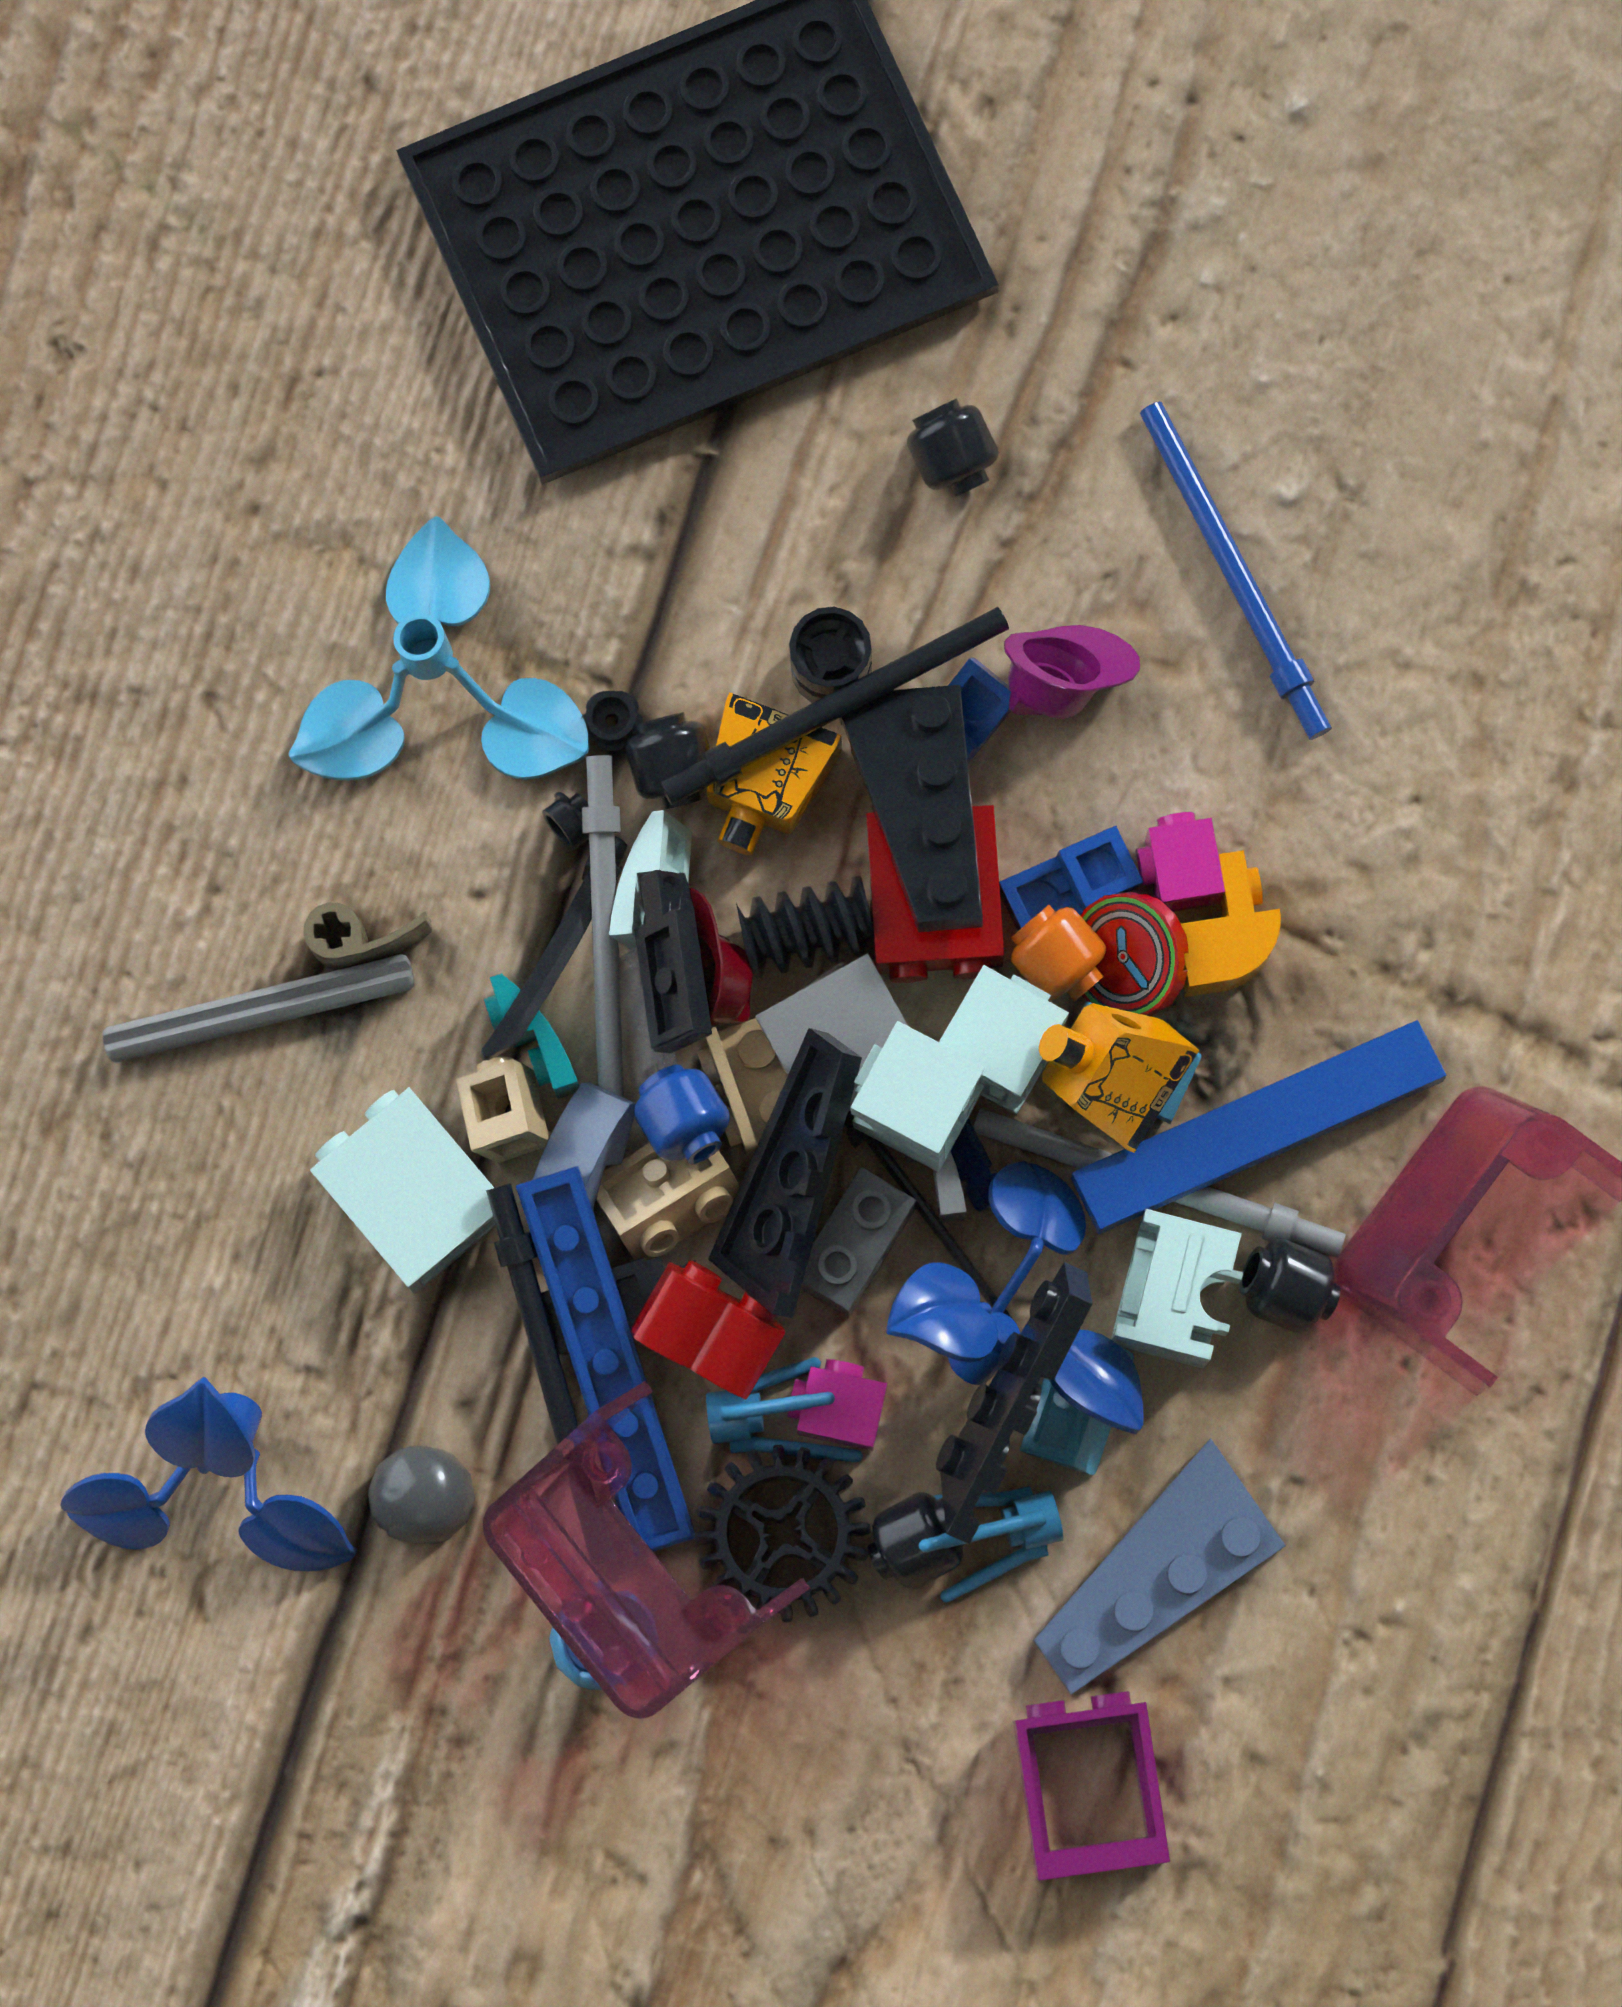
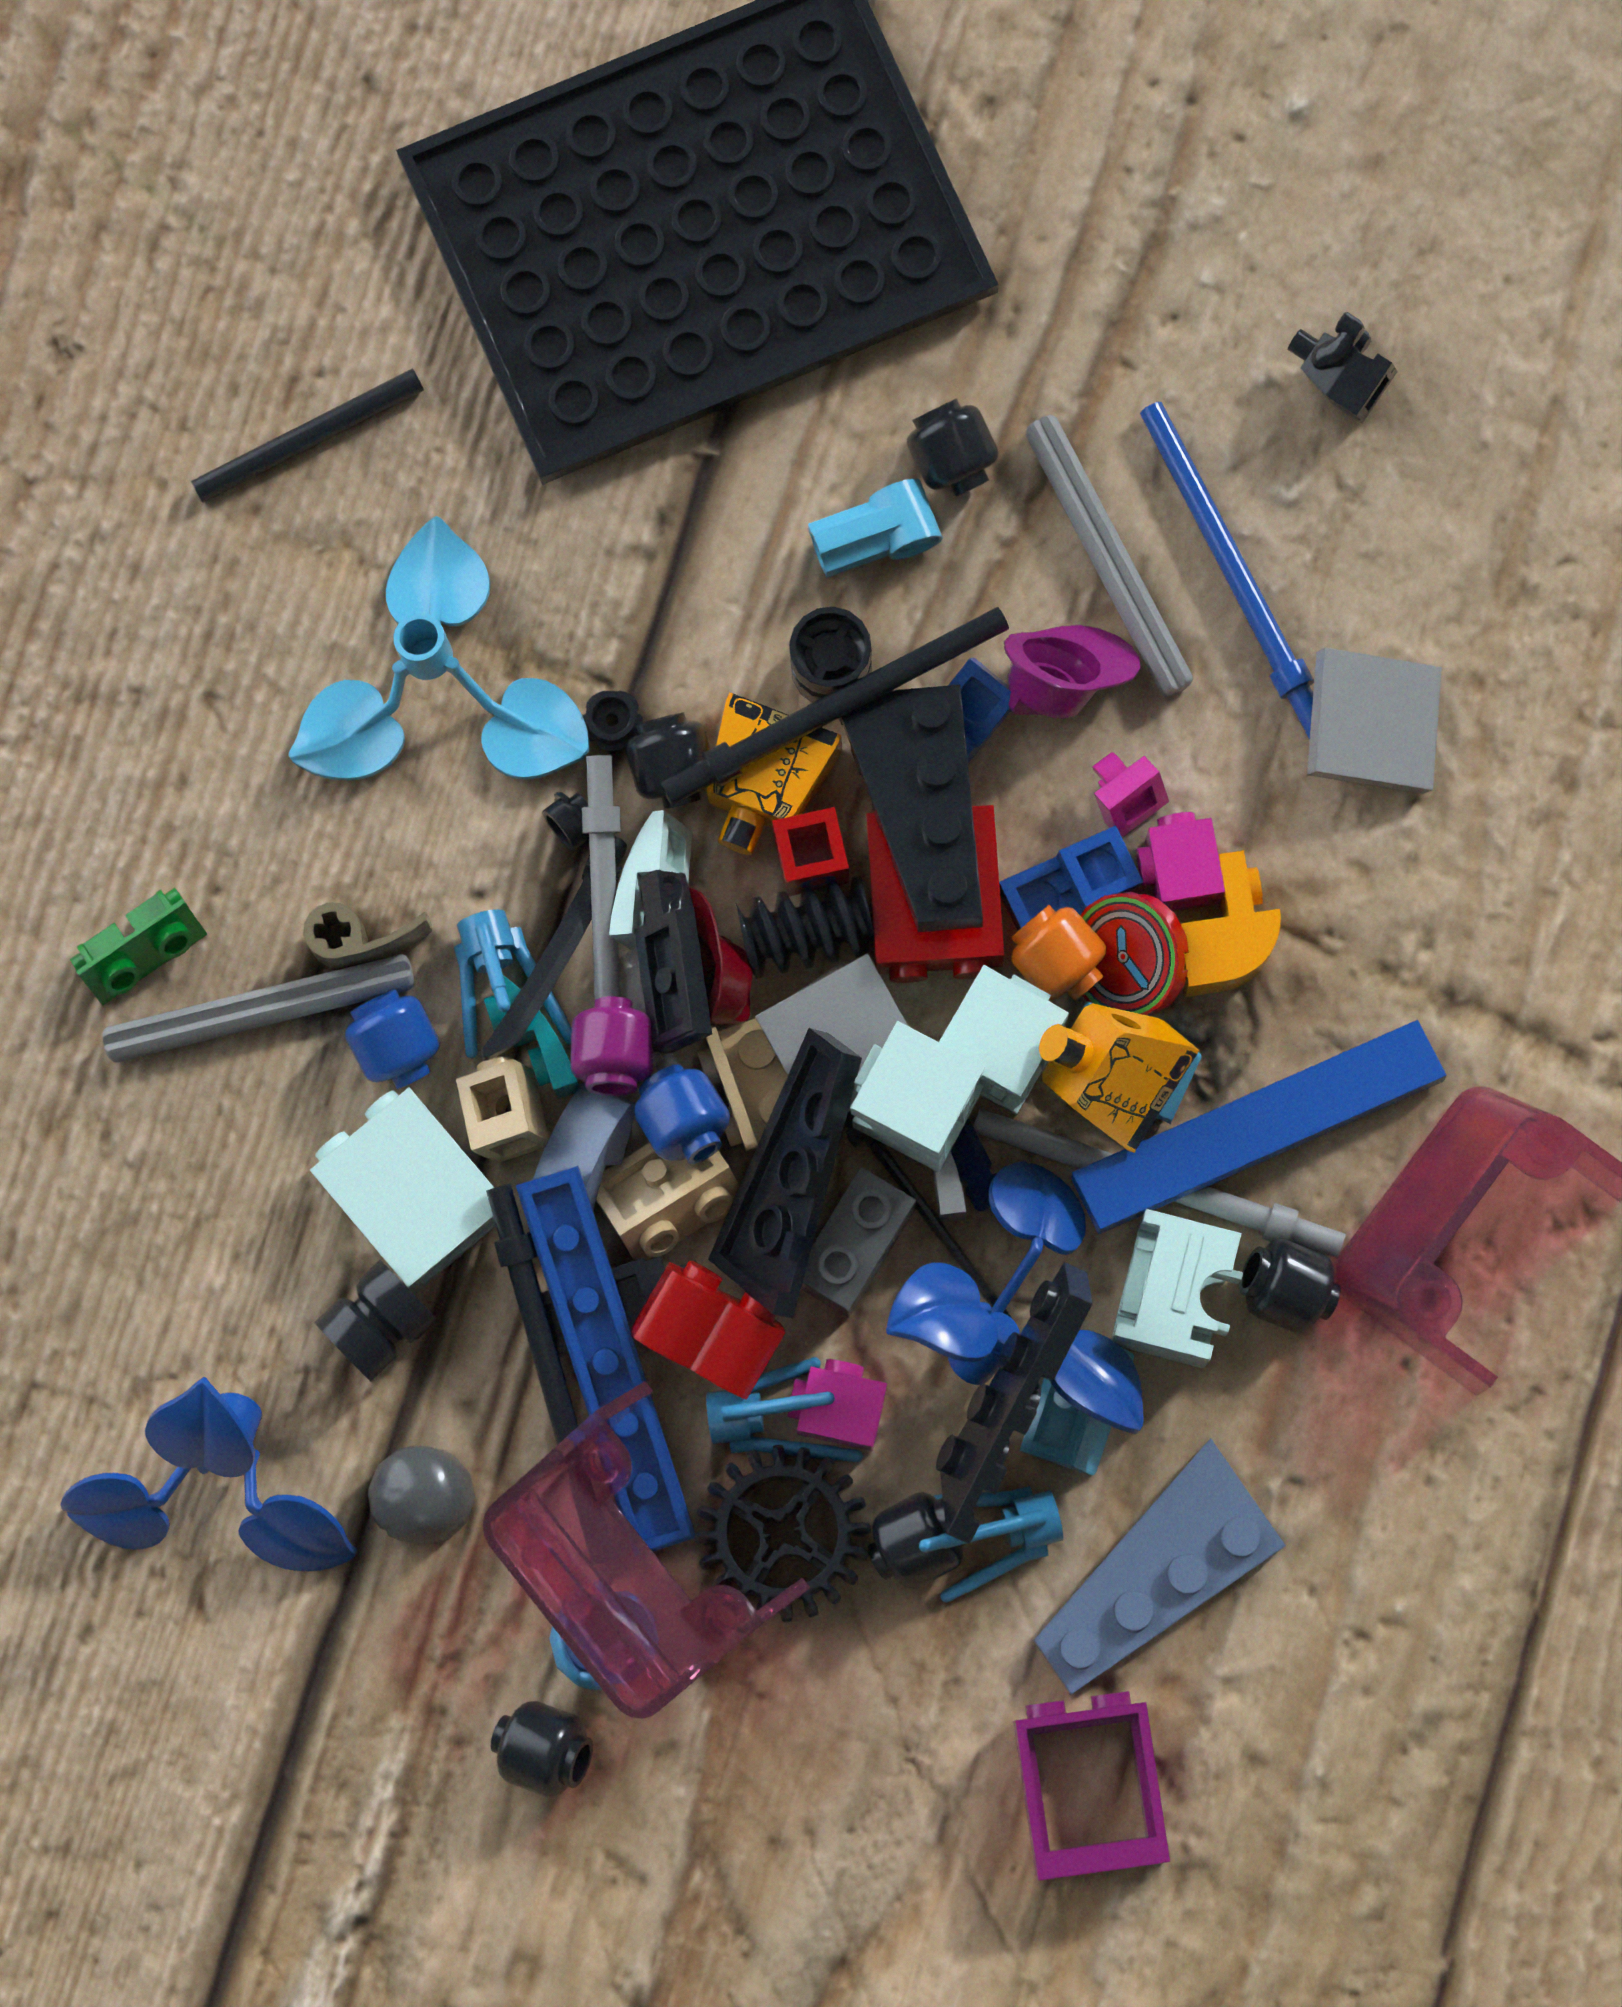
(116, 963): none -> green hinge
(307, 435): none -> black bar
(375, 1321): none -> black wheel
(392, 1039): none -> blue head
(488, 946): none -> dark azure plant
(542, 1749): none -> black head
(612, 1047): none -> magenta head
(810, 850): none -> red brick
(891, 524): none -> medium azure piece
(1109, 556): none -> light grey axle
(1128, 793): none -> dark pink tile
(1341, 369): none -> black piece
(1374, 720): none -> light grey tile

